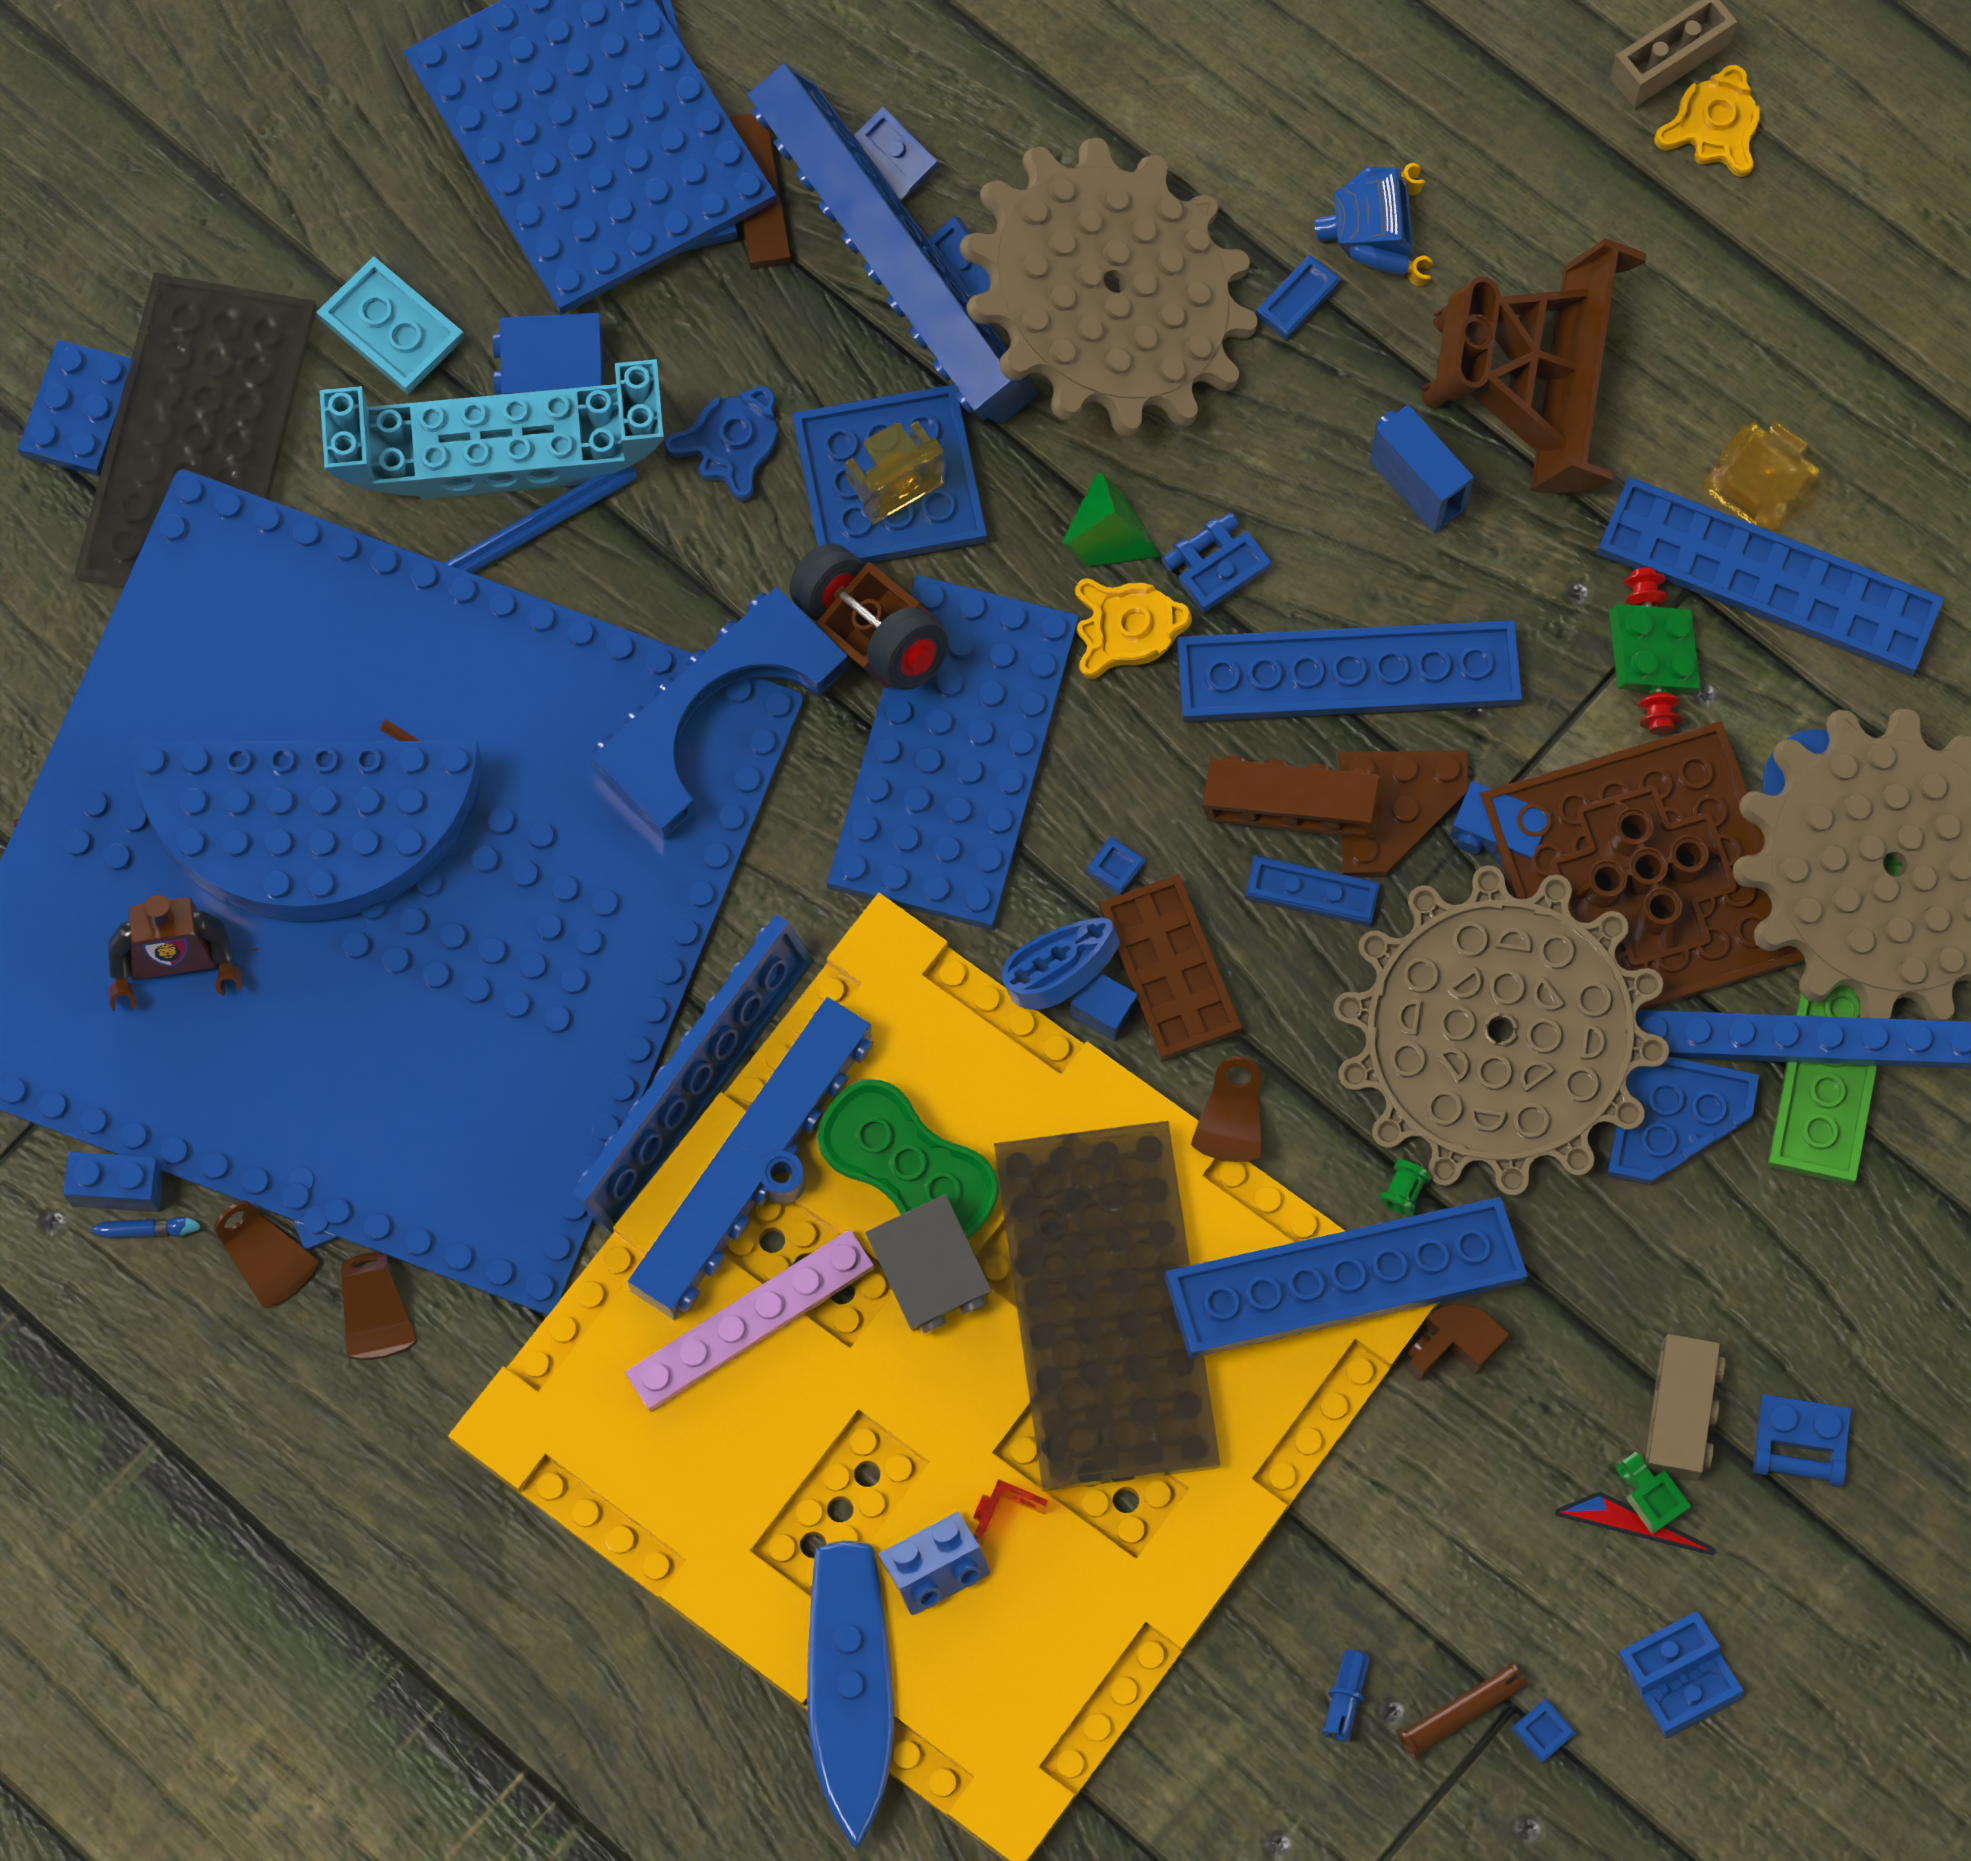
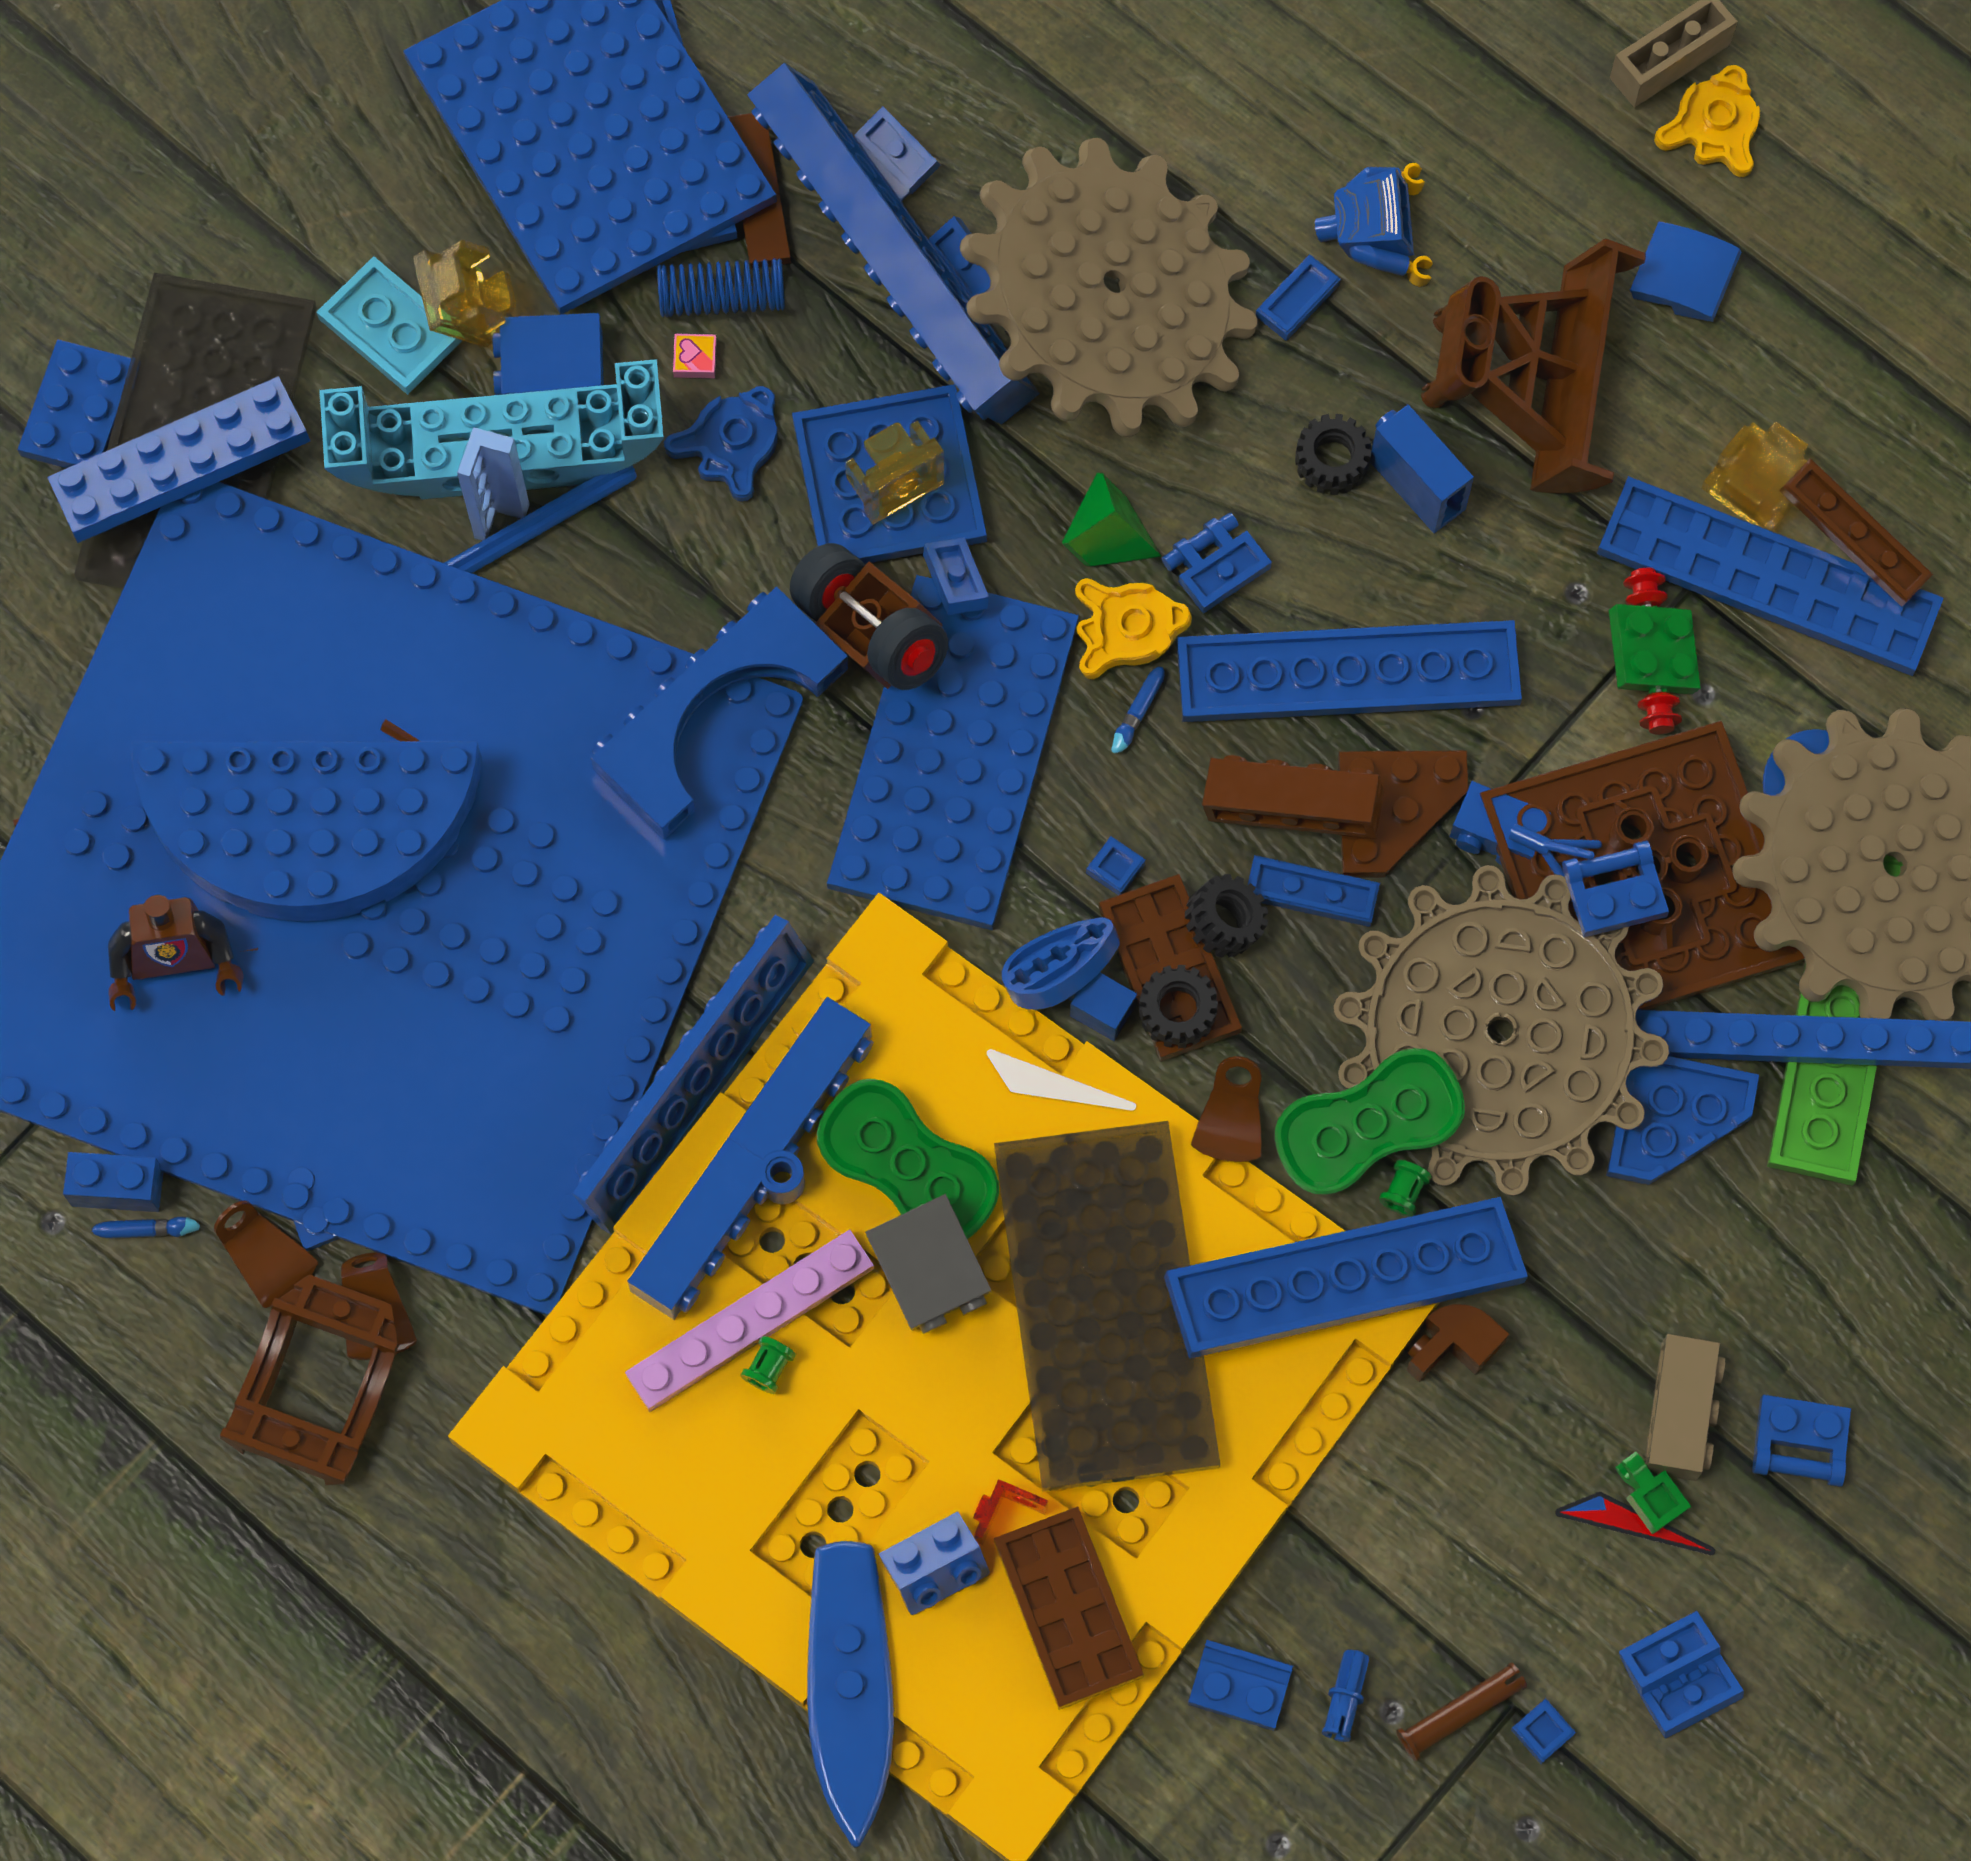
(178, 459): none -> plate
(291, 1439): none -> reddish brown wedge
(458, 297): none -> clear yellow panel
(491, 480): none -> light blue fence
(694, 356): none -> tile
(768, 1364): none -> green bush
(776, 295): none -> blue piece
(956, 576): none -> blue plate
(1035, 1081): none -> white sticker
(1068, 1608): none -> reddish brown plate
(1125, 732): none -> blue piece
(1178, 980): none -> black tyre
(1215, 932): none -> black tyre
(1240, 1685): none -> blue plate
(1333, 431): none -> black tyre
(1400, 1106): none -> green plate
(1545, 845): none -> blue plant
(1619, 902): none -> blue plate
(1686, 271): none -> blue slope
(1856, 532): none -> reddish brown tile

